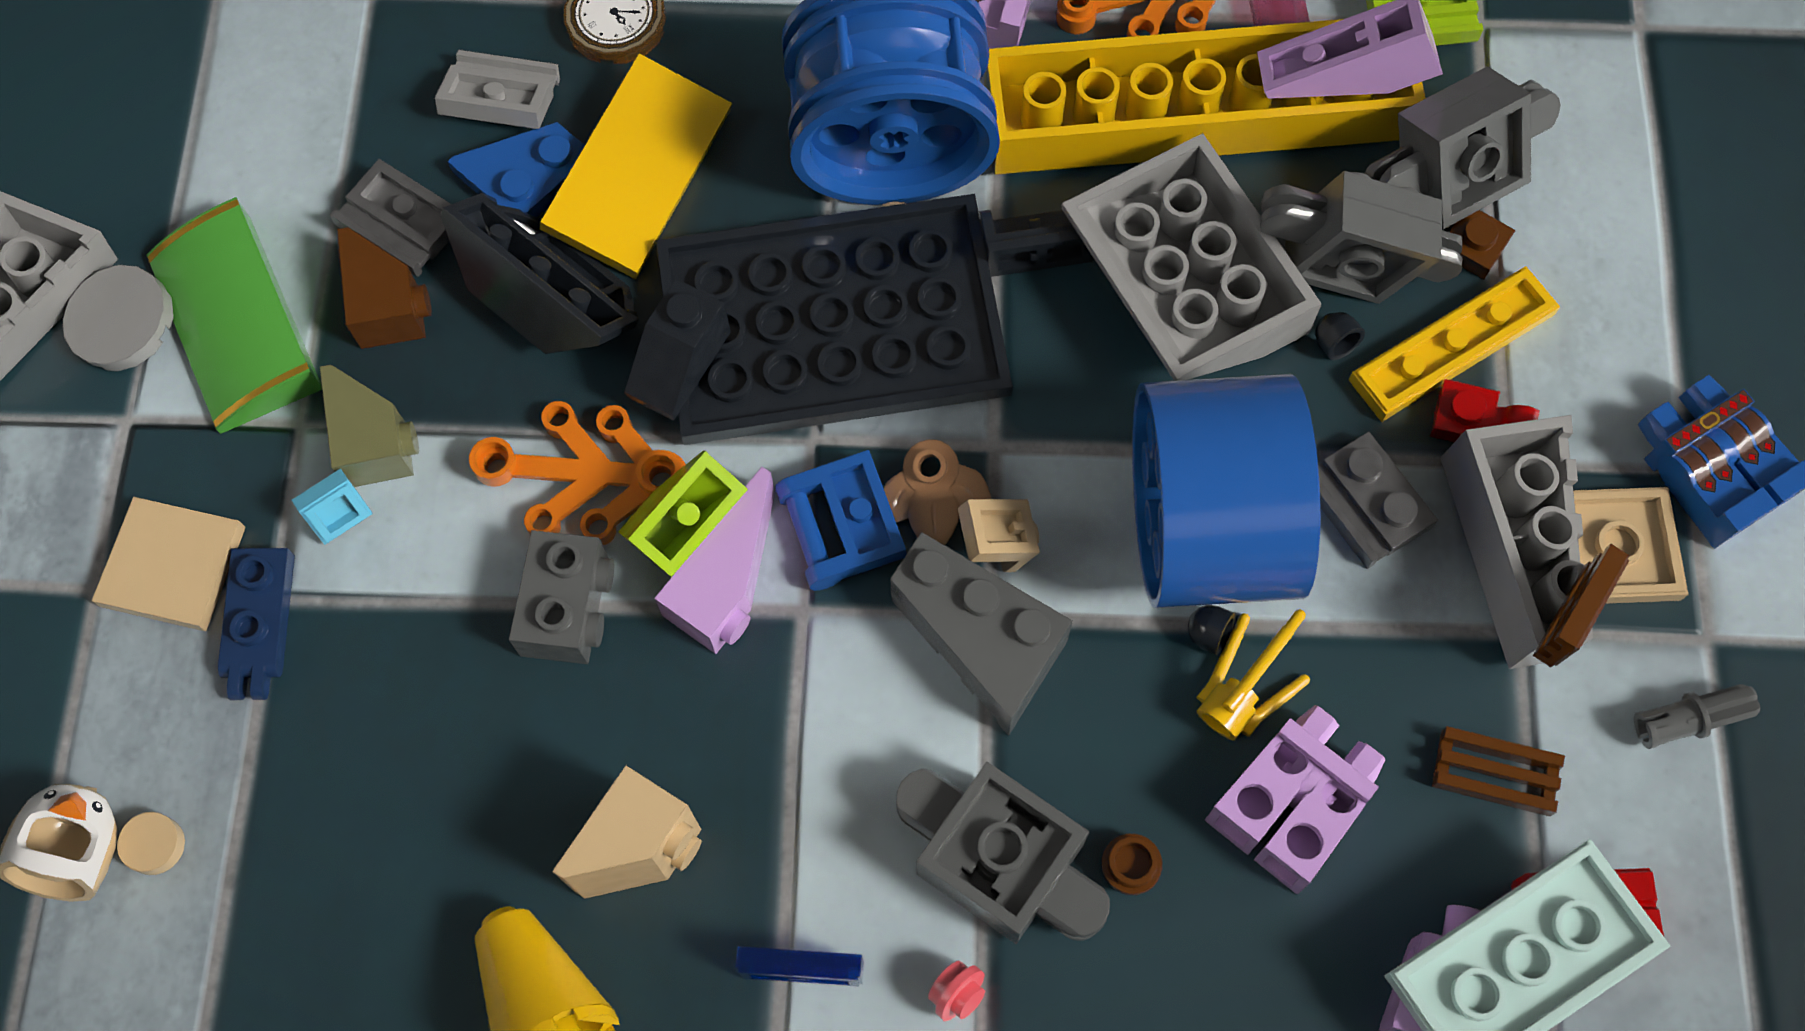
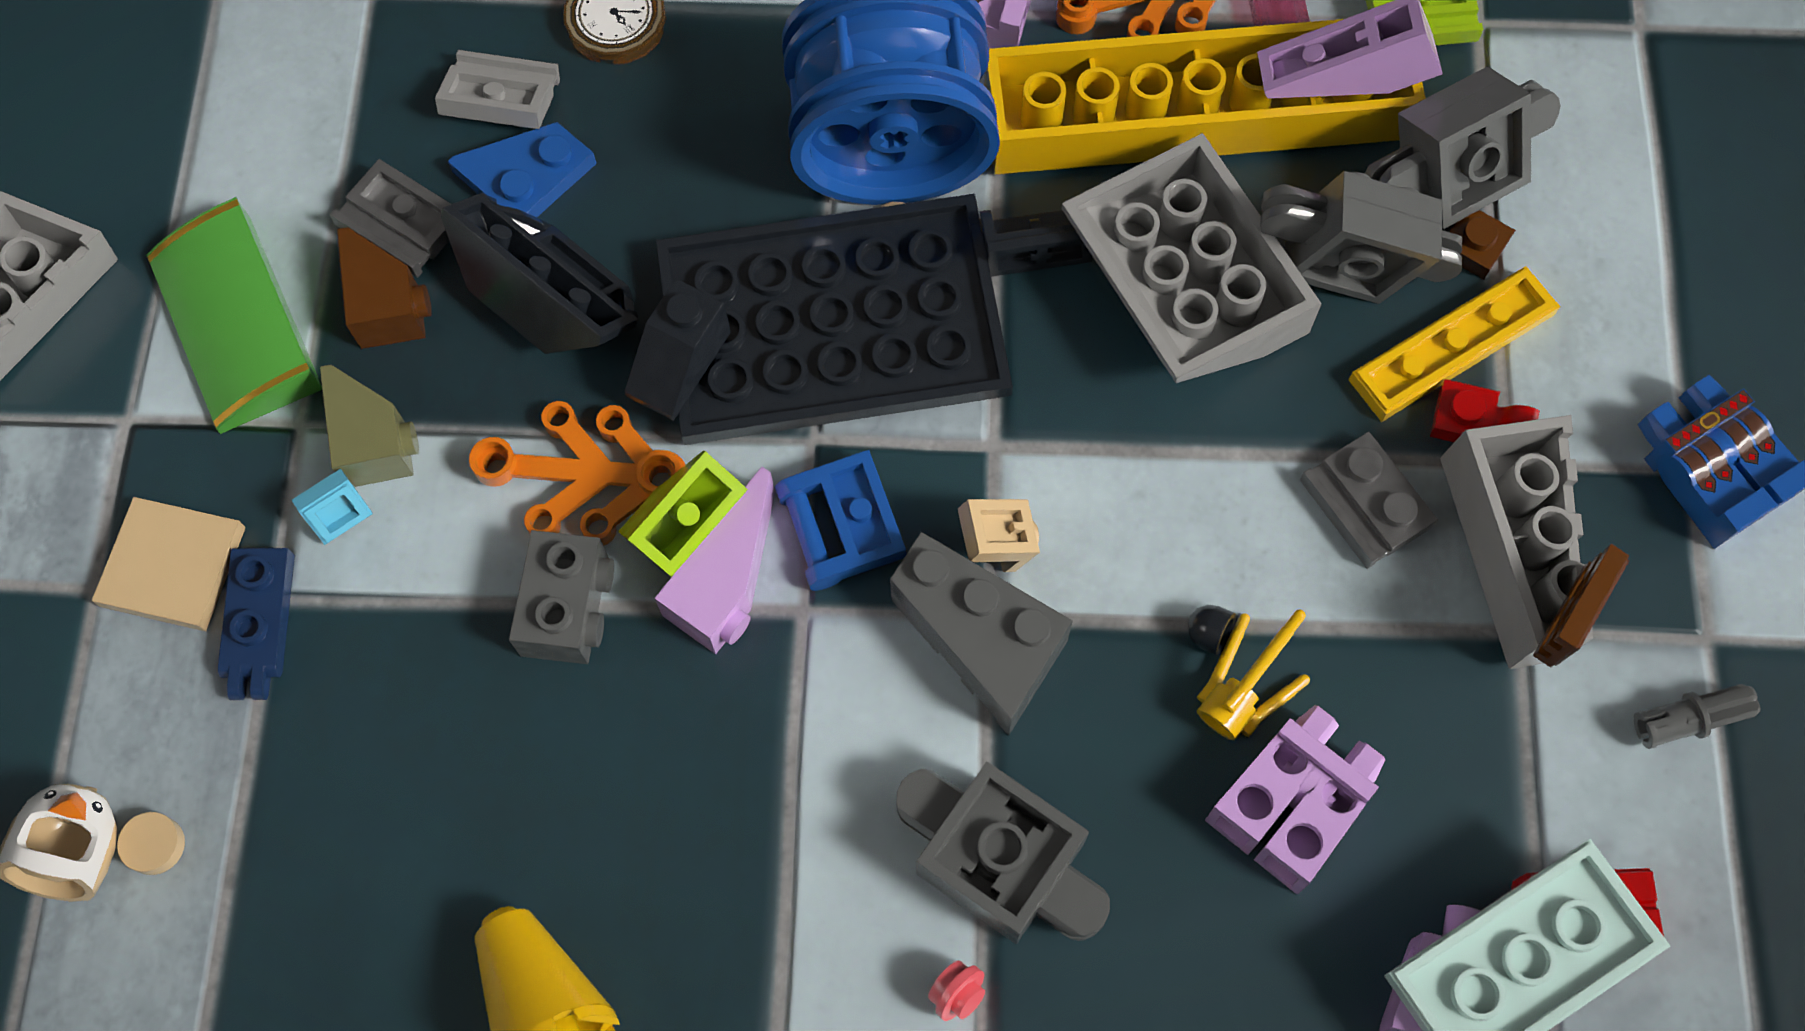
(117, 317): light grey tile -> none
(630, 839): tan slope -> none
(636, 166): yellow tile -> none
(800, 966): clear blue tile -> none
(933, 501): medium nougat plate -> none
(1131, 864): reddish brown plate -> none
(1225, 490): blue wheel -> none
(1338, 334): black hinge -> none
(1548, 782): reddish brown tile -> none
(1643, 527): tan tile -> none

